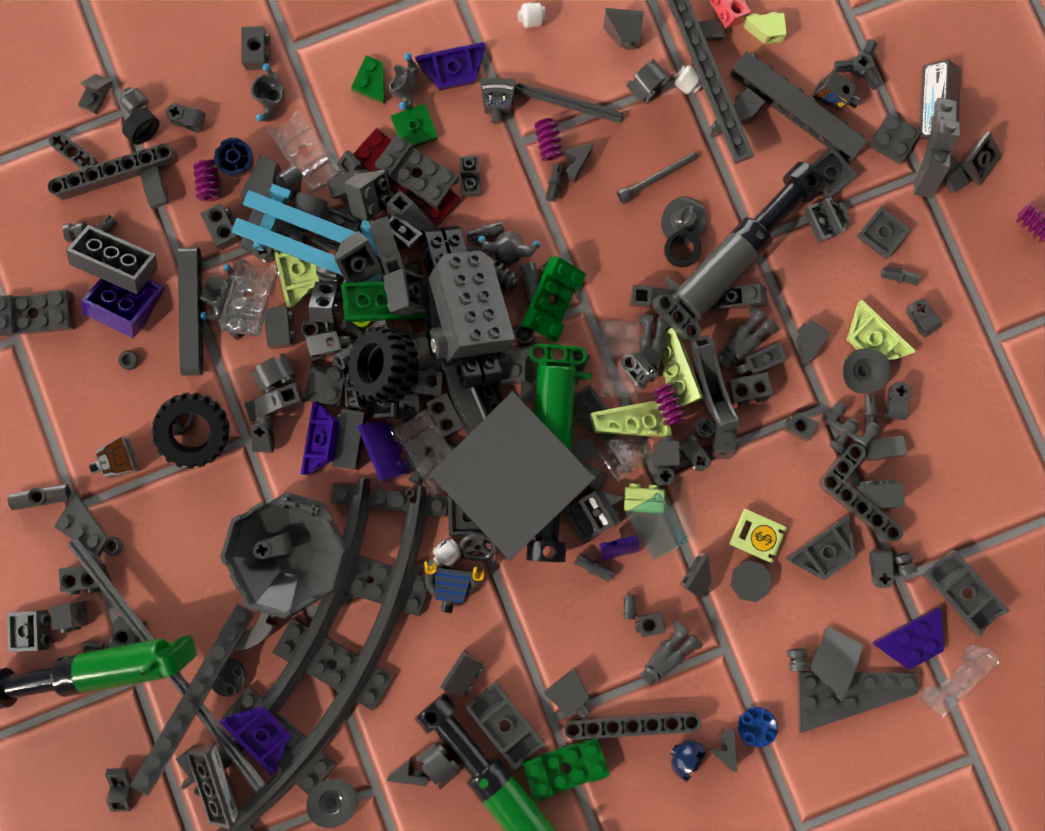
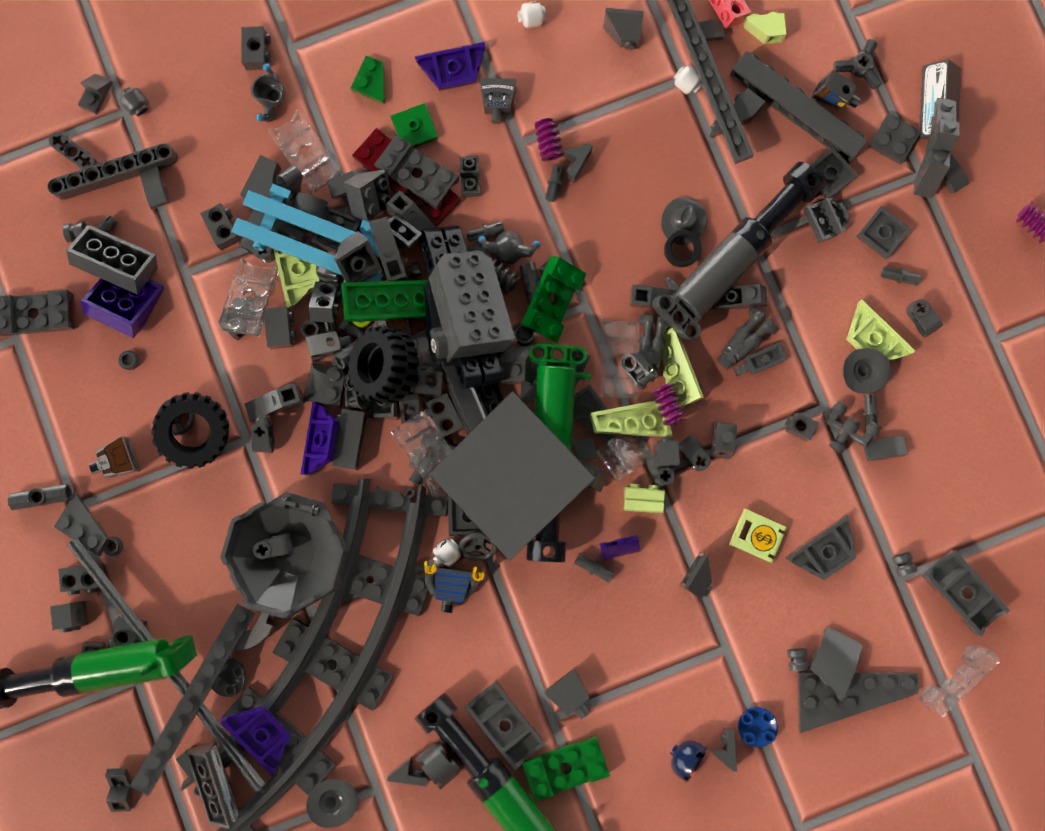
(28, 631): dark grey plate -> none
(140, 126): black tyre -> none
(188, 118): dark grey piece -> none
(189, 310): dark grey beam -> none
(204, 180): magenta piece -> none
(216, 293): dark grey piece -> none
(234, 157): dark blue cylinder -> none
(273, 372): dark grey brick -> none
(348, 162): dark grey plate -> none
(384, 451): dark purple slope -> none
(404, 82): dark grey piece -> none
(405, 292): dark grey slope -> none
(462, 673): dark grey slope -> none
(569, 102): dark grey axle -> none
(589, 516): dark grey slope -> none
(608, 500): dark grey slope -> none
(626, 194): dark grey piece -> none
(629, 607): dark grey pin -> none
(641, 729): dark grey beam -> none
(647, 80): dark grey brick -> none
(656, 526): clear light blue piece -> none
(658, 624): dark grey brick -> none
(667, 658): dark grey piece -> none
(702, 426): dark grey wheel -> none
(713, 387): dark grey arch -> none
(748, 384): dark grey brick -> none
(751, 581): dark grey piece -> none
(810, 340): dark grey slope -> none
(855, 497): dark grey beam -> none
(881, 566): dark grey piece -> none
(884, 494): dark grey slope -> none
(898, 404): dark grey piece -> none
(915, 640): dark purple wing -> none
(981, 159): dark grey slope -> none

